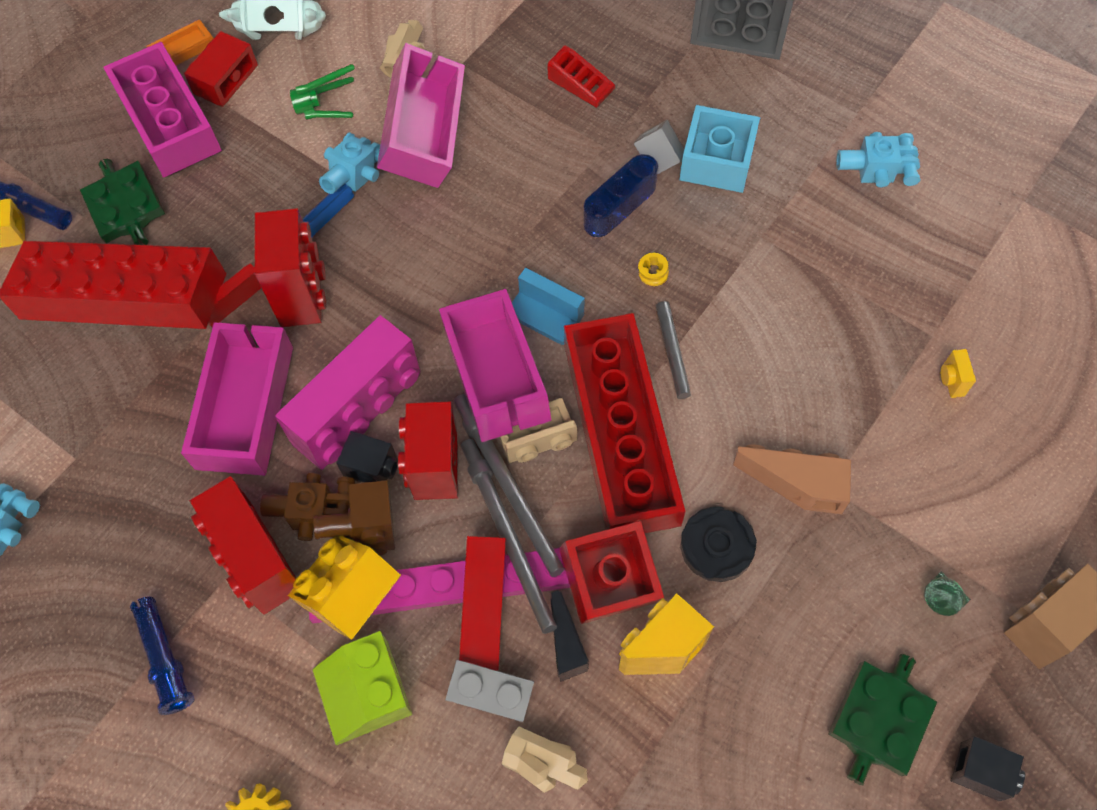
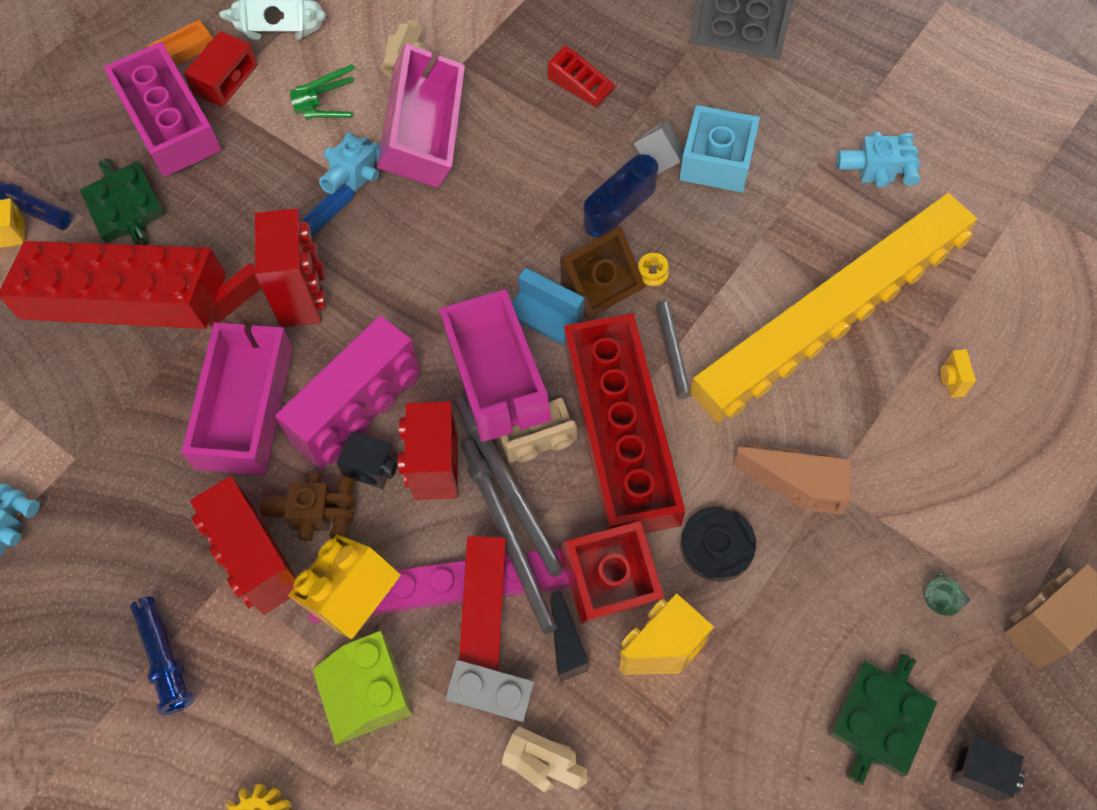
(367, 519): reddish brown brick -> none
(601, 271): none -> reddish brown slope
(832, 309): none -> yellow brick

